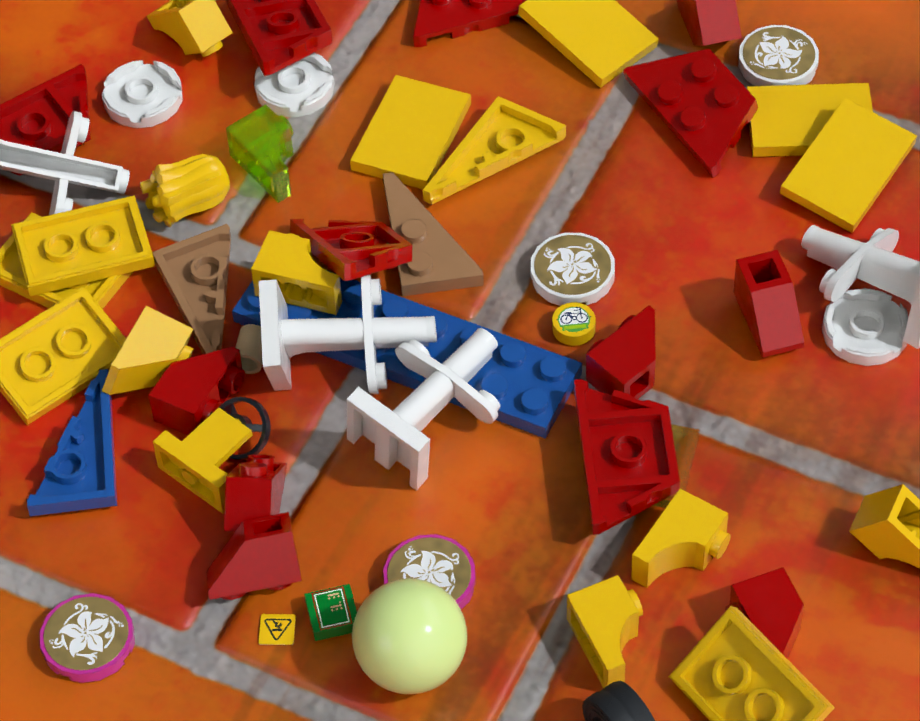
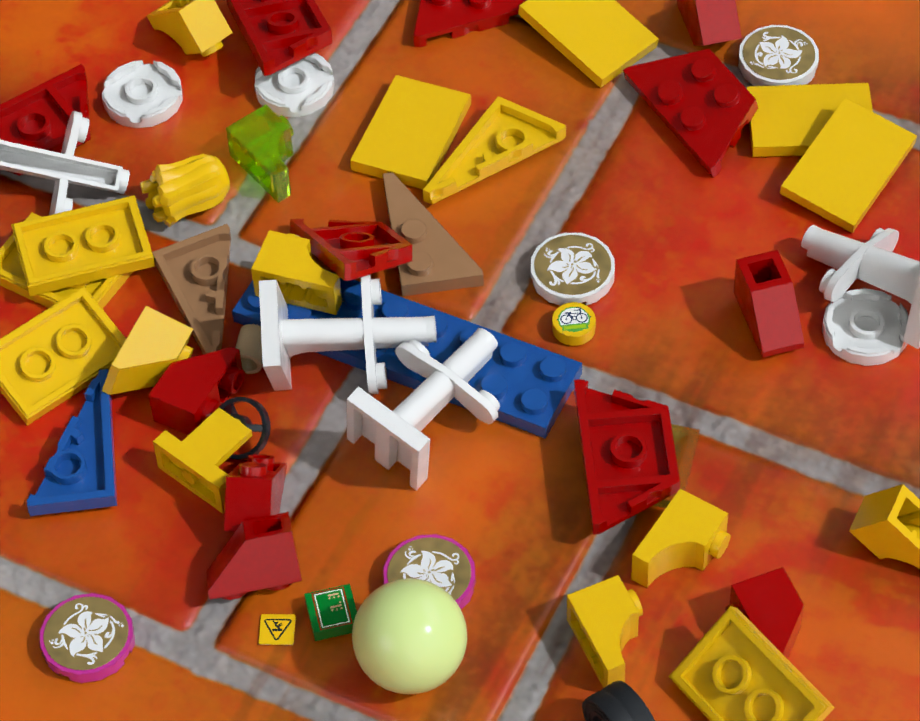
(626, 357): red slope -> none

